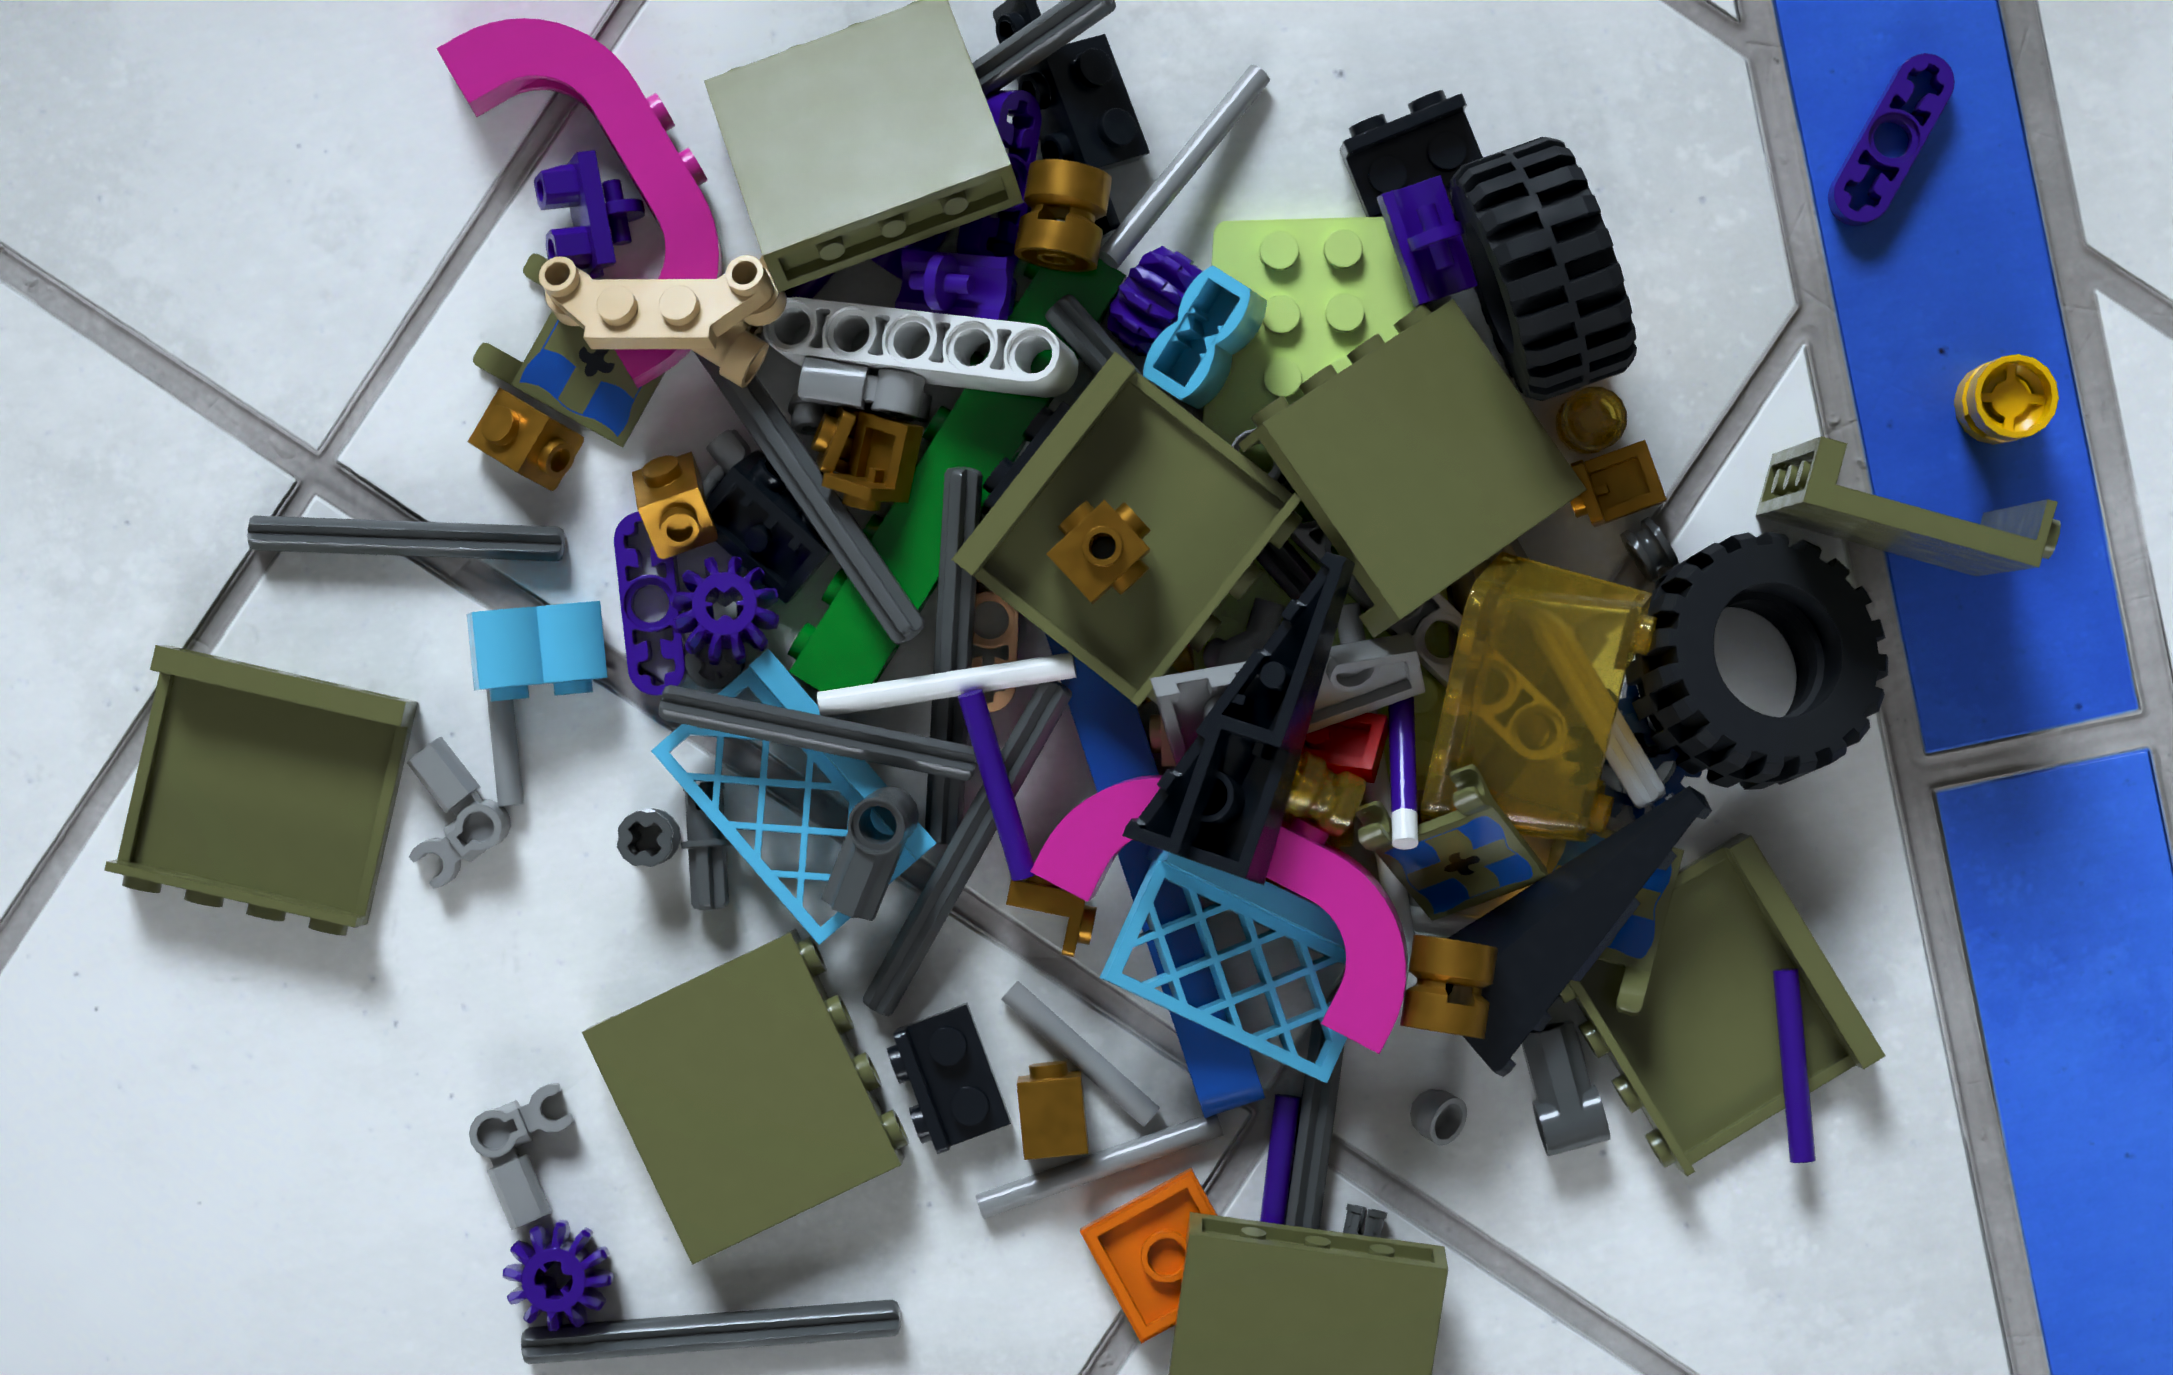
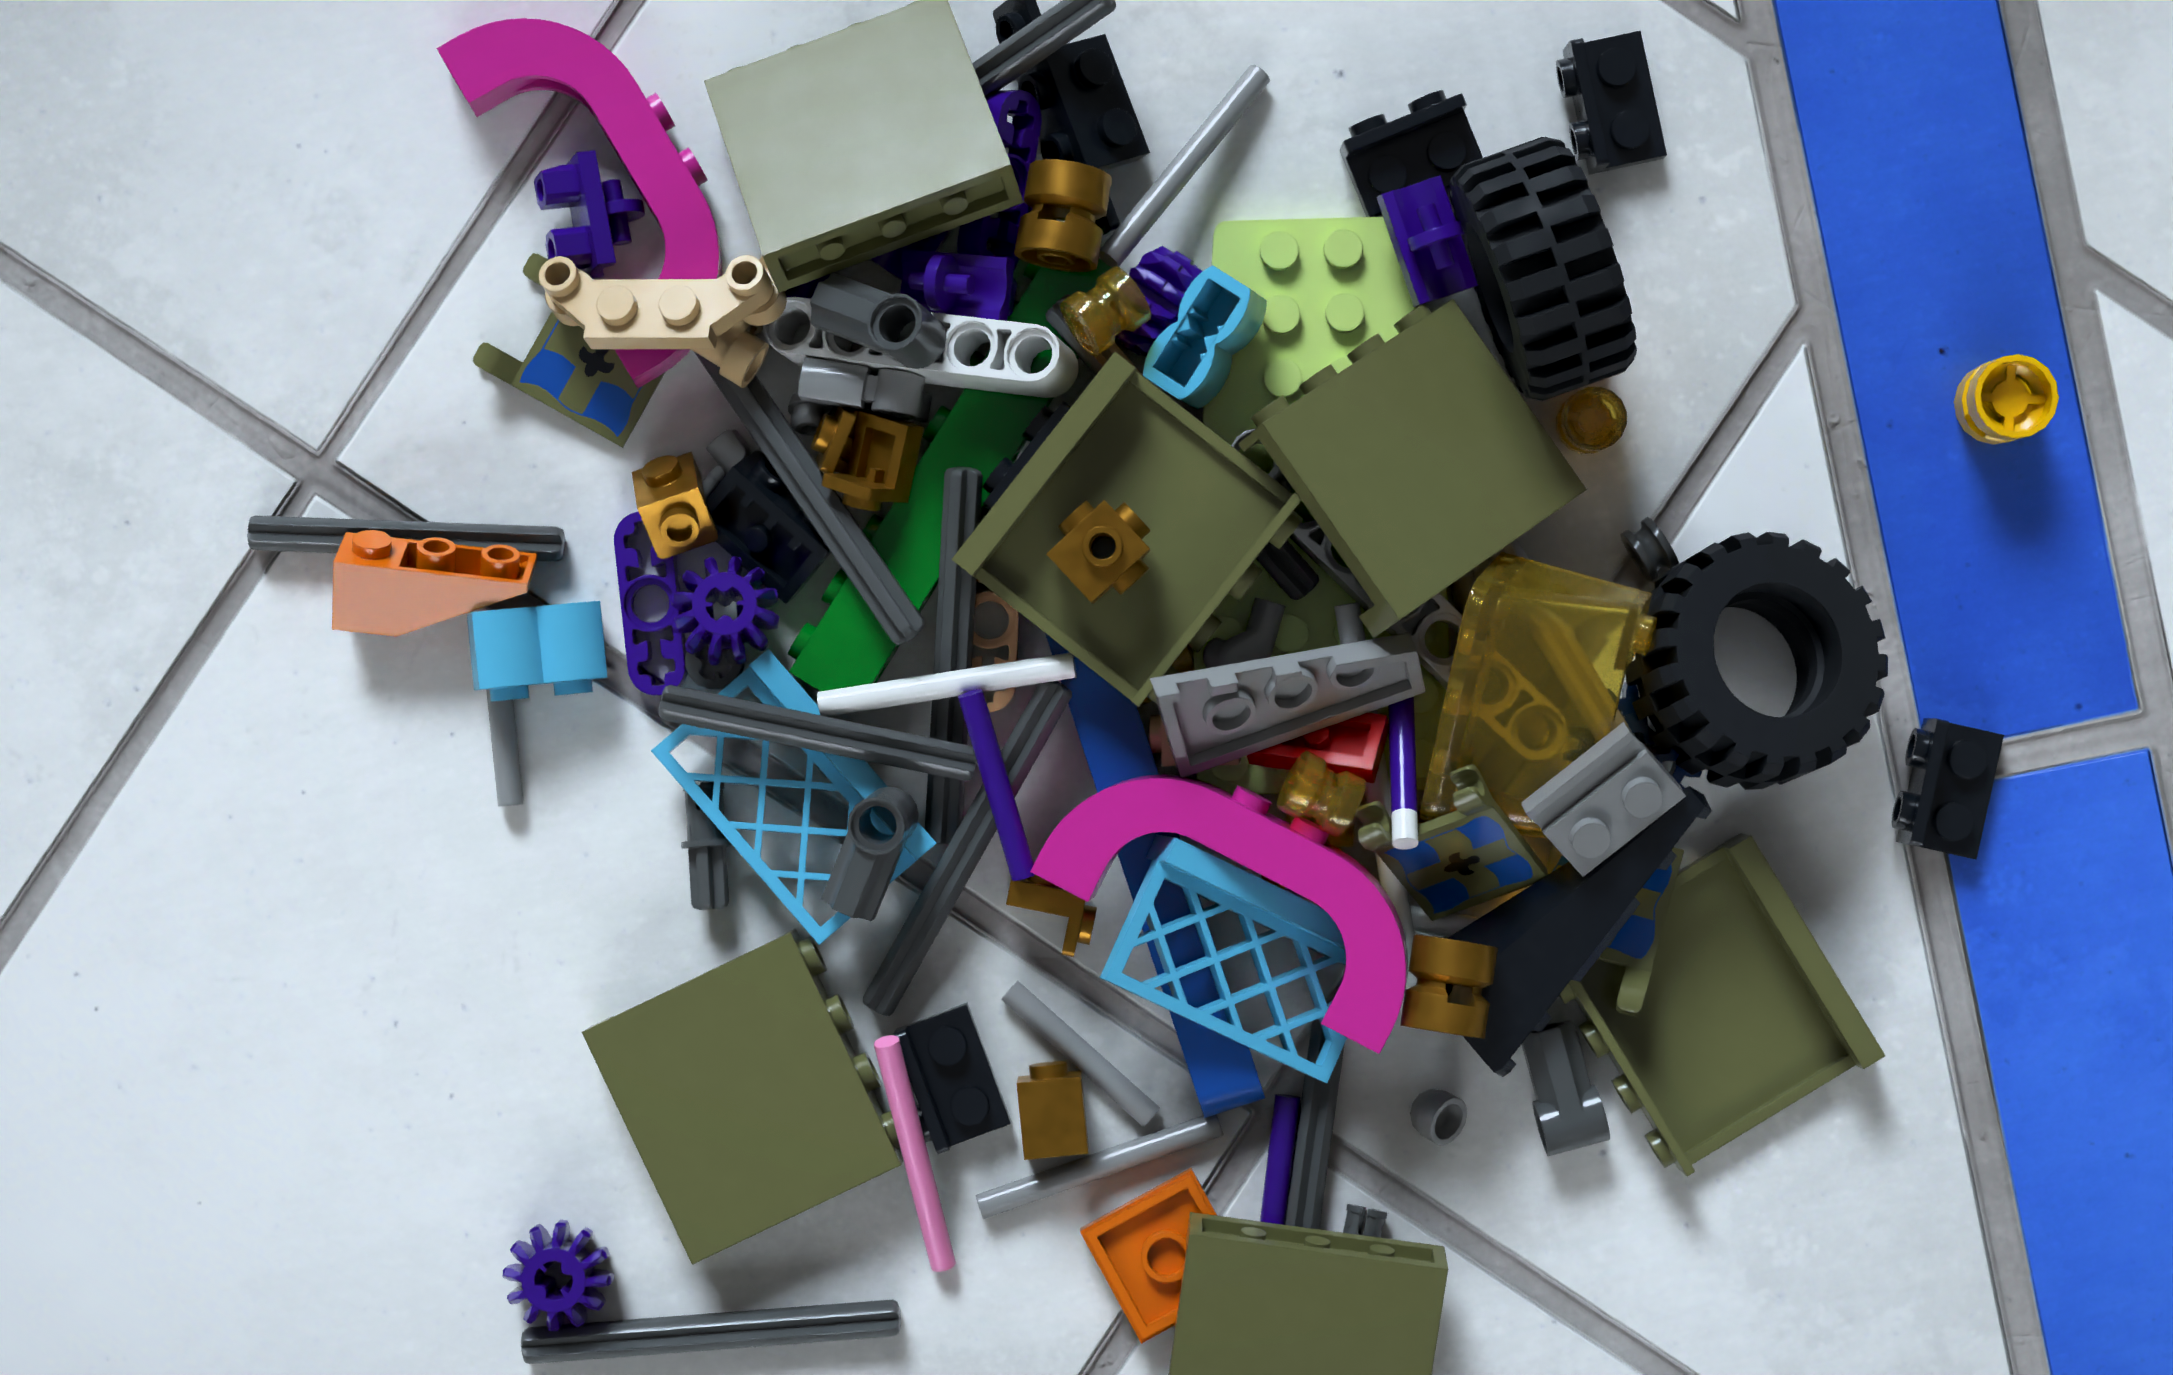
(264, 790): olive panel -> none
(409, 584): none -> orange slope
(478, 821): light grey bar -> none
(497, 1135): light grey bar -> none
(526, 440): pearl gold bracket -> none
(667, 840): dark grey bush -> none
(877, 319): none -> dark grey piece
(914, 1152): none -> bright pink bar
(1105, 311): none -> clear yellow wheel
(1237, 776): black wedge -> none
(1603, 799): none -> light grey plate
(1611, 102): none -> black bracket
(1617, 484): pearl gold bracket -> none
(1794, 1065): dark purple bar -> none
(1804, 494): olive panel -> none
(1929, 107): dark purple beam -> none
(1947, 787): none -> black bracket

